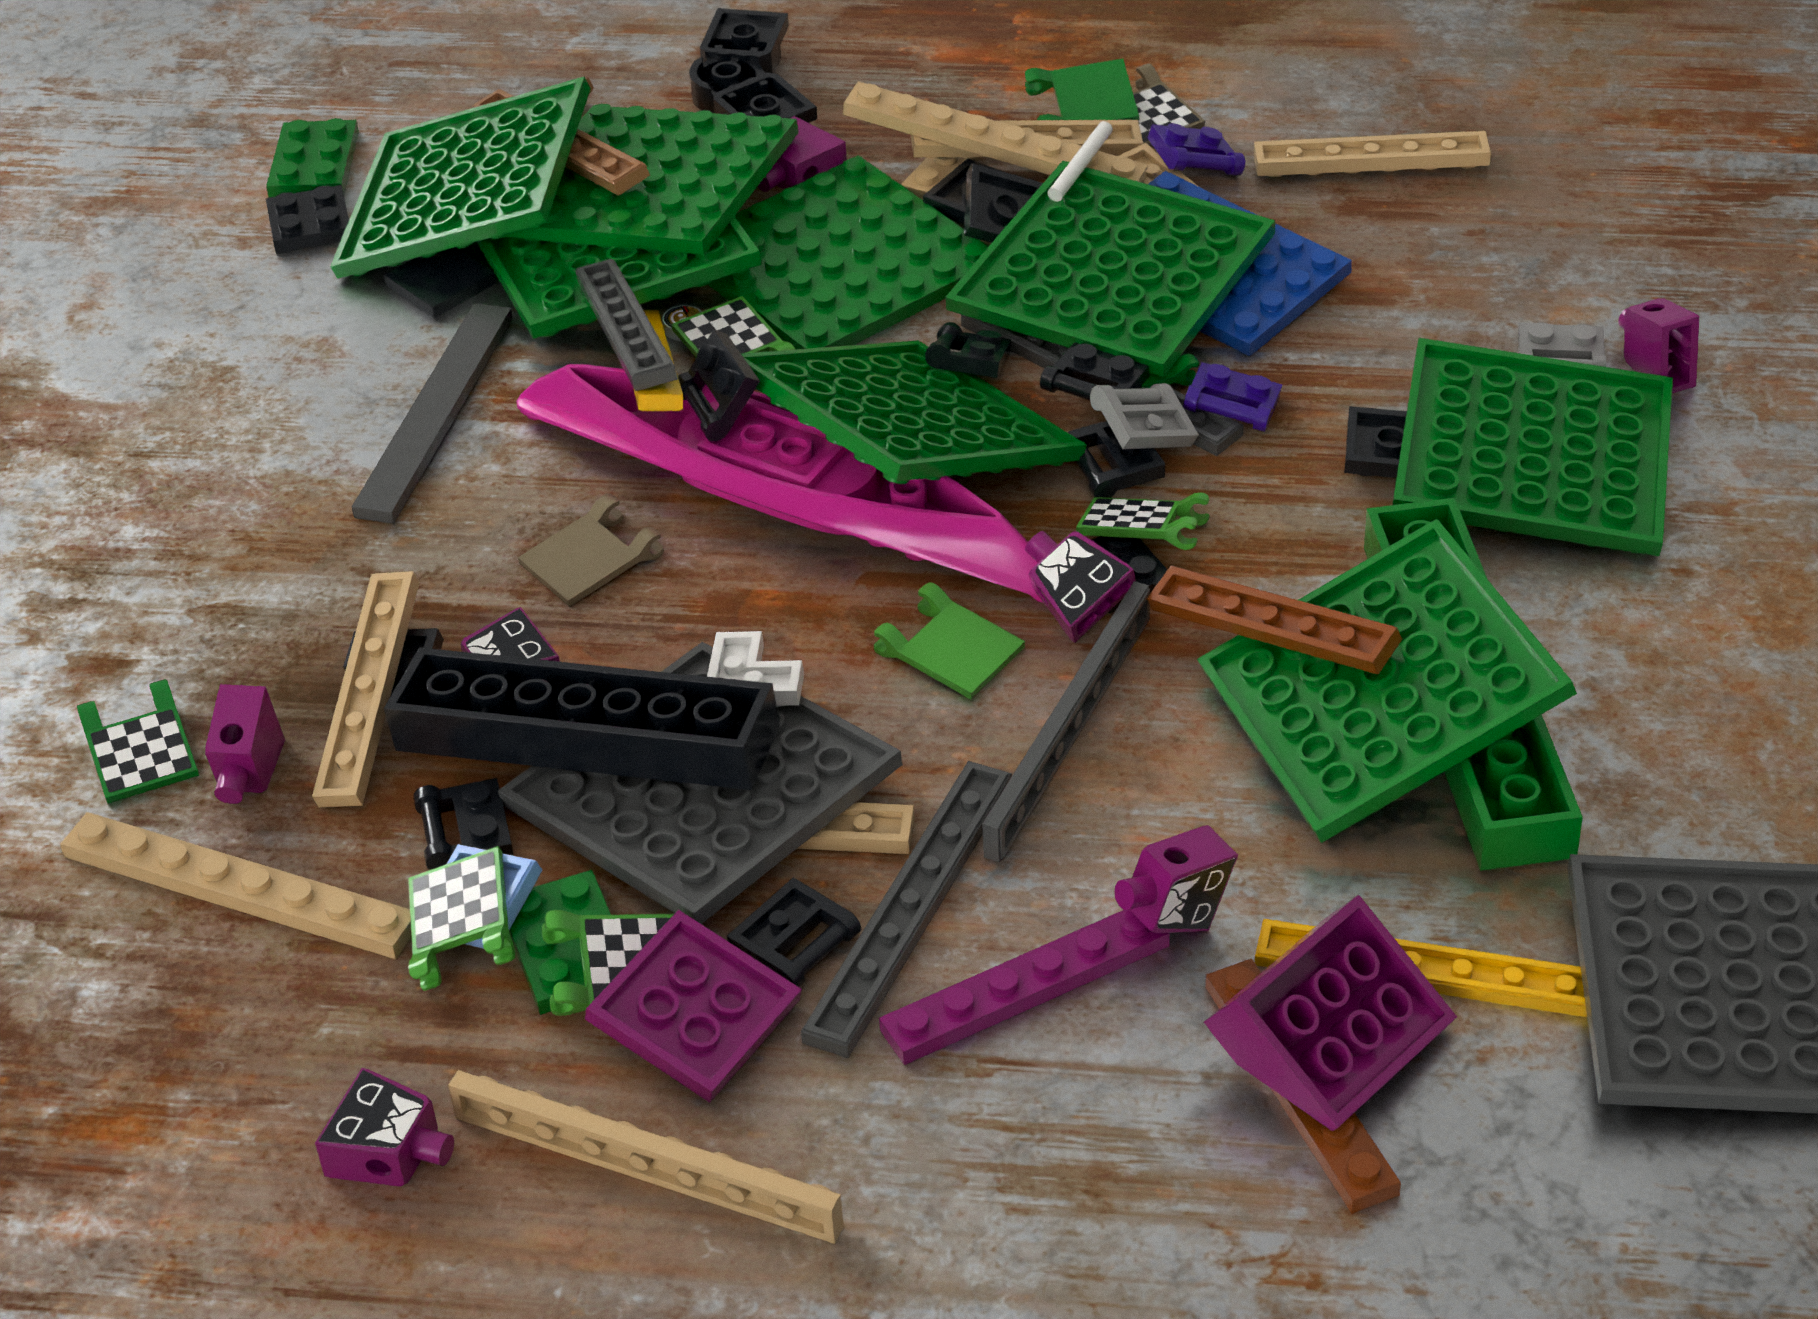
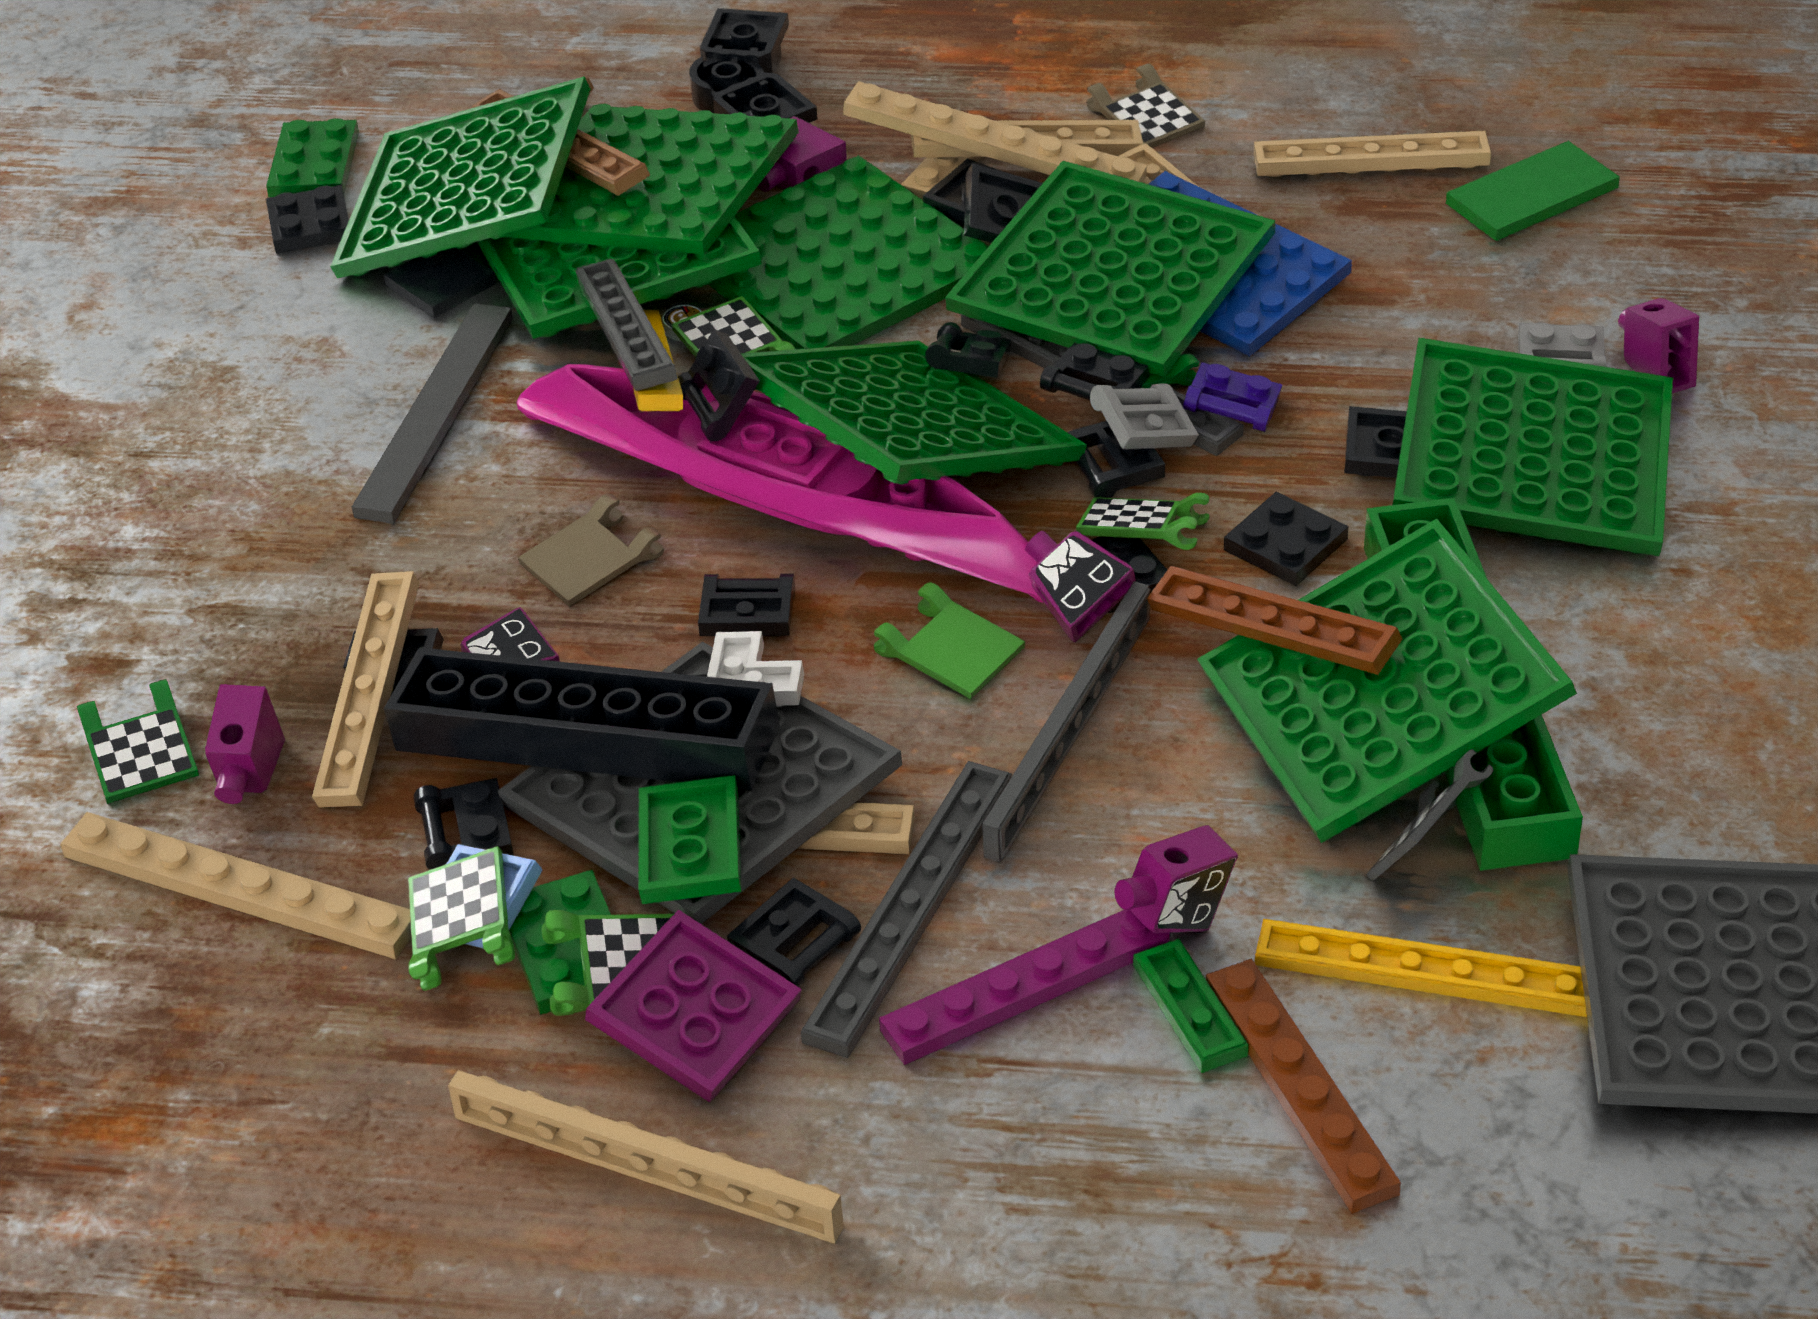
(381, 1133): torso -> none
(689, 840): none -> green plate
(746, 605): none -> black plate
(1080, 161): white bar -> none
(1086, 91): green flag -> none
(1190, 1006): none -> green tile
(1195, 149): dark purple plate -> none
(1286, 538): none -> black plate
(1333, 1016): magenta slope -> none
(1430, 810): none -> dark grey flag
(1532, 190): none -> green tile

